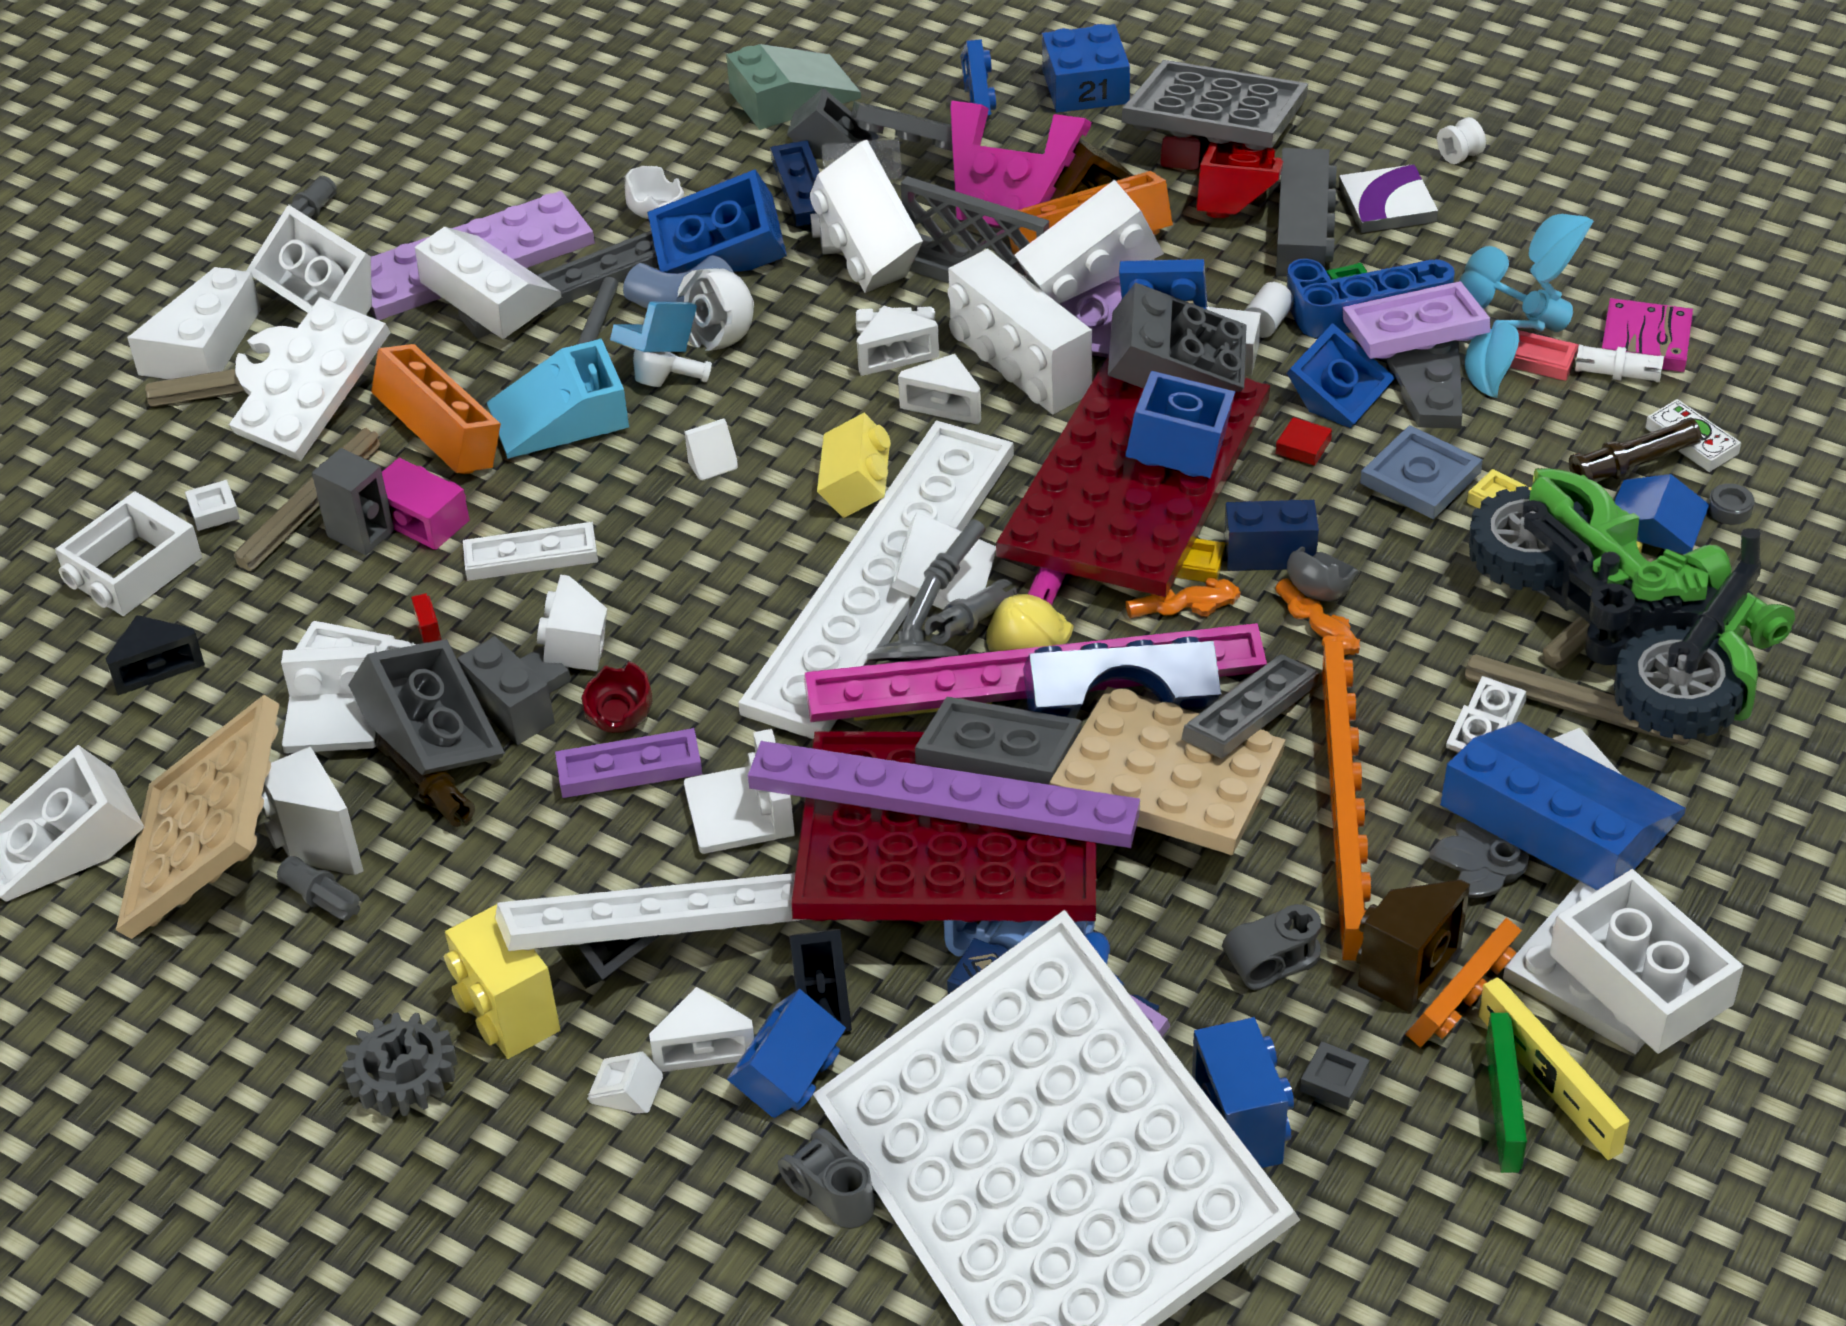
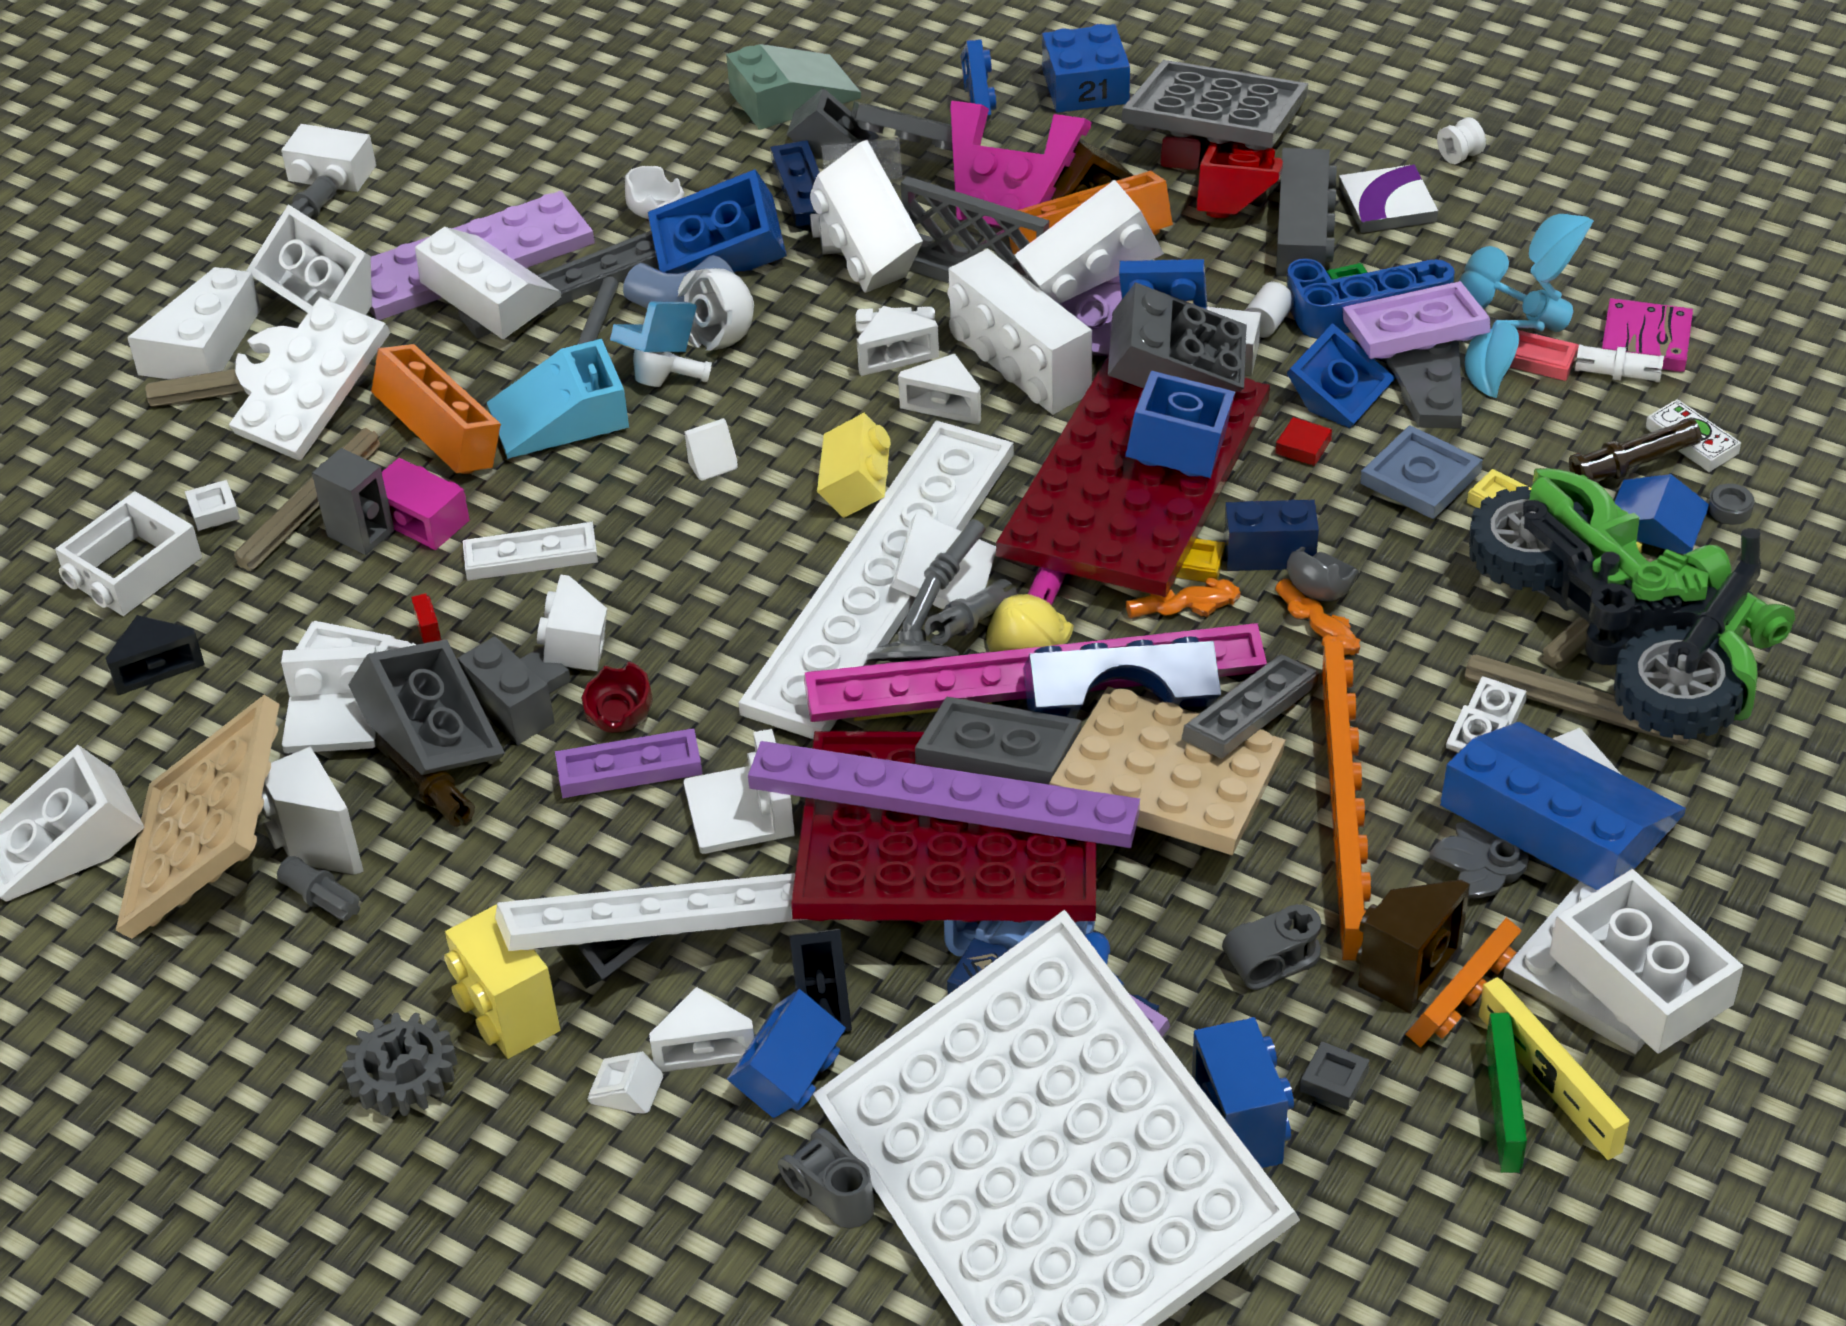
(329, 152): none -> white brick

